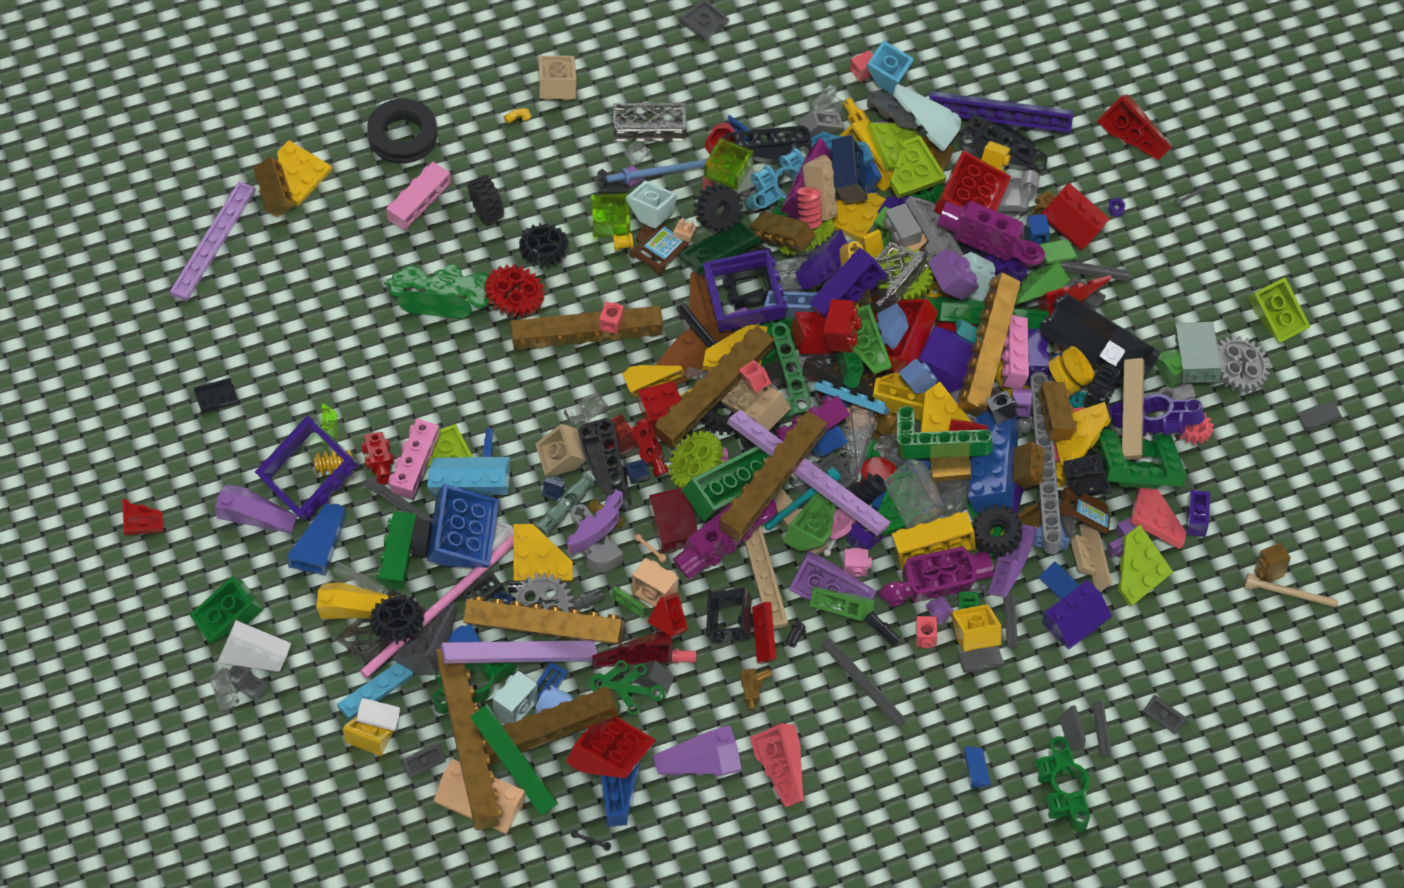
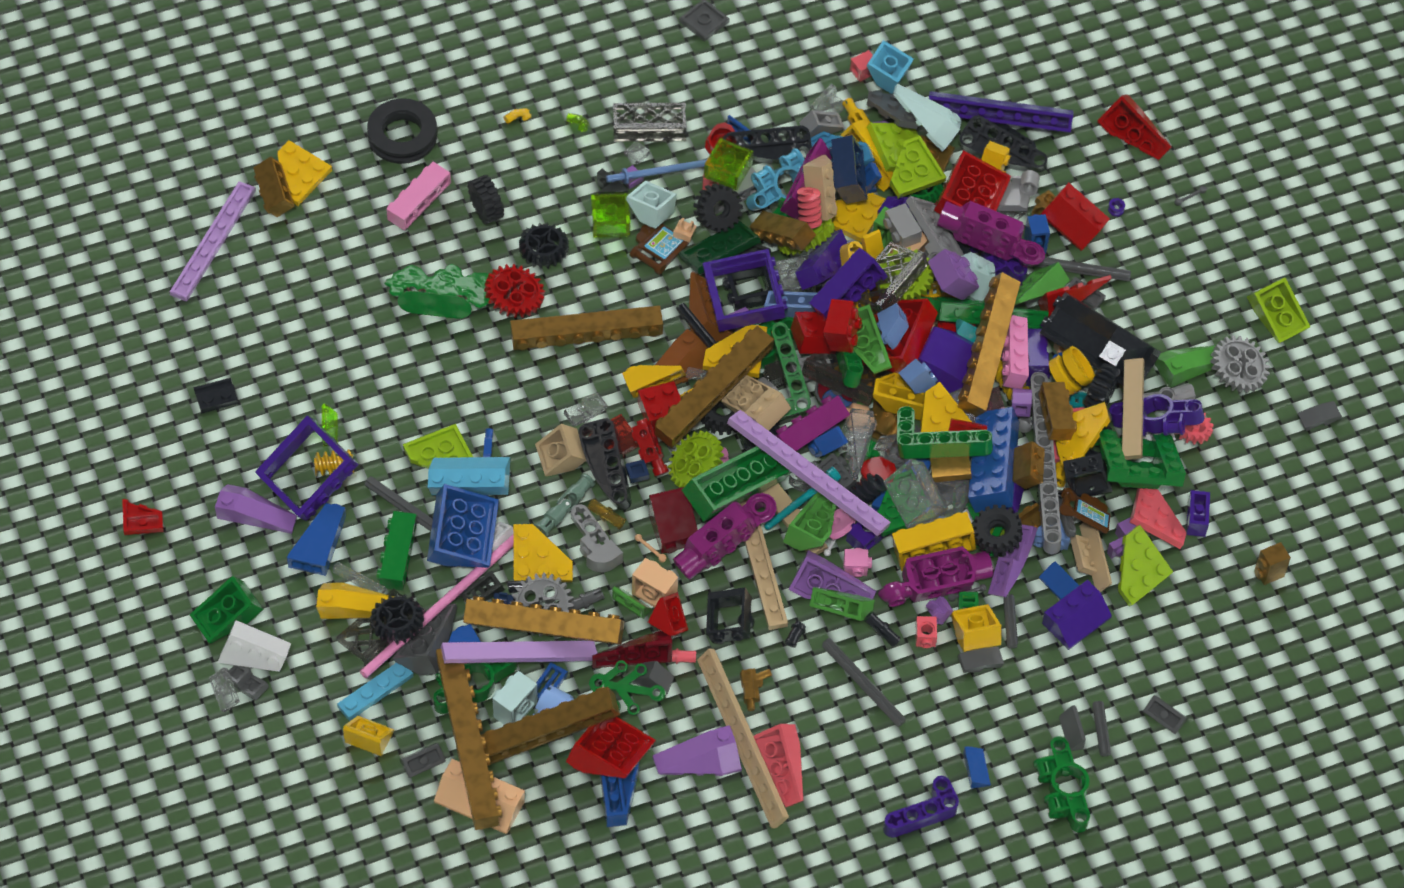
(377, 456): red brick -> none
(378, 714): white slope -> none
(414, 458): bright pink brick -> none
(421, 537): black tyre -> none
(513, 759): green tile -> none
(553, 488): dark blue tile -> none
(557, 77): tan slope -> none
(578, 119): none -> clear neon green arm
(595, 528): medium lavender slope -> none
(606, 846): black hinge -> none
(608, 323): coral brick -> none
(623, 241): yellow bush -> none
(746, 744): none -> tan plate
(754, 376): coral brick -> none
(764, 632): red plate -> none
(772, 476): pearl gold brick -> none
(860, 399): medium azure plate -> none
(897, 823): none -> dark purple beam
(1002, 407): black brick -> none
(1058, 251): bright green slope -> none
(1198, 352): sand green panel -> none
(1254, 582): tan piece -> none

